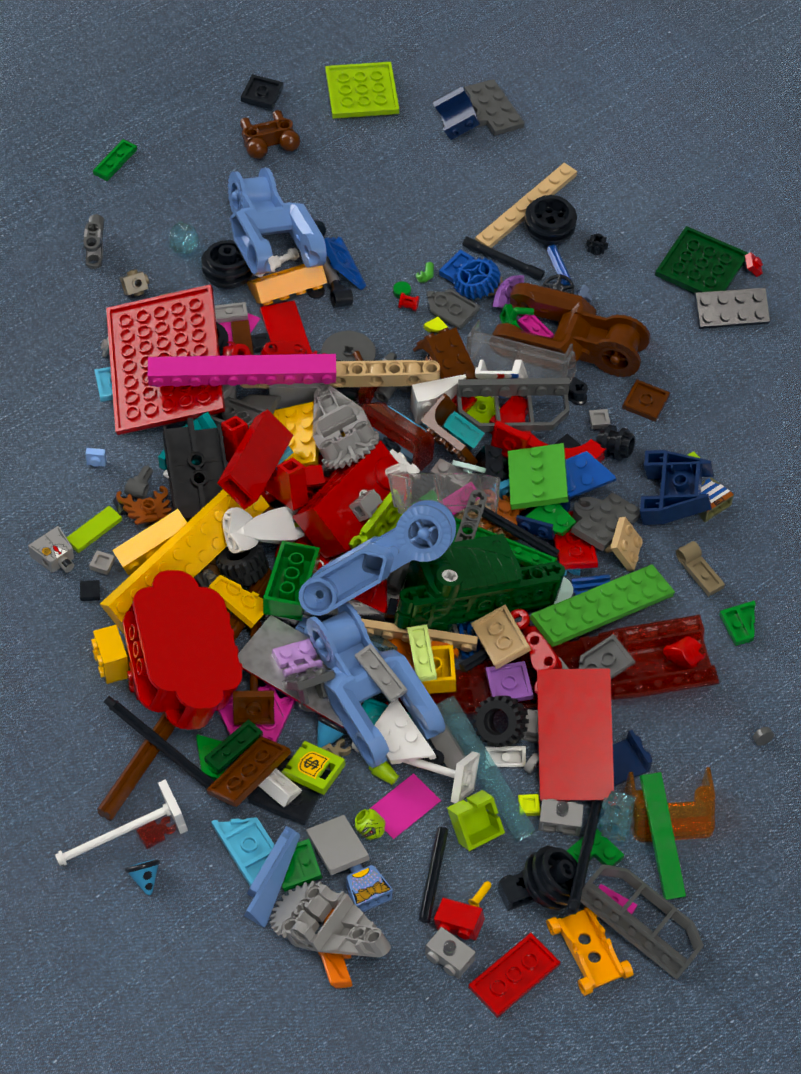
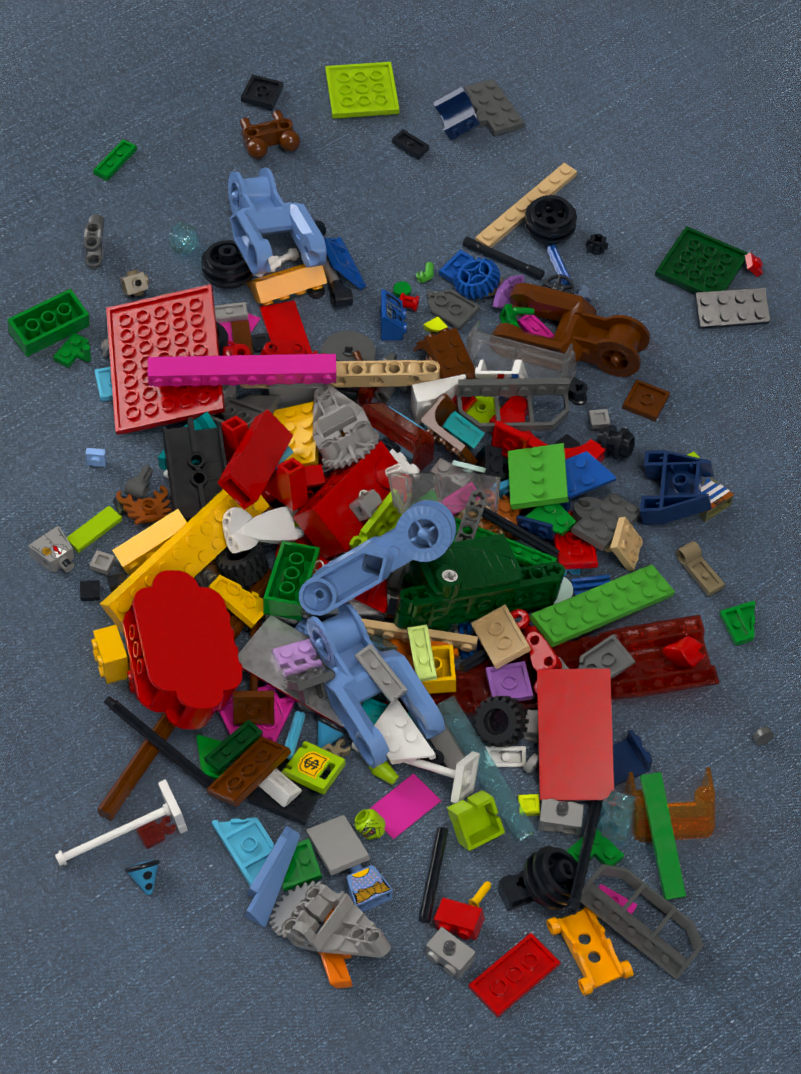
(48, 322): none -> green brick
(73, 348): none -> green plate
(116, 580): none -> black tile
(294, 732): none -> medium azure axle
(392, 317): none -> blue slope
(410, 144): none -> black plate

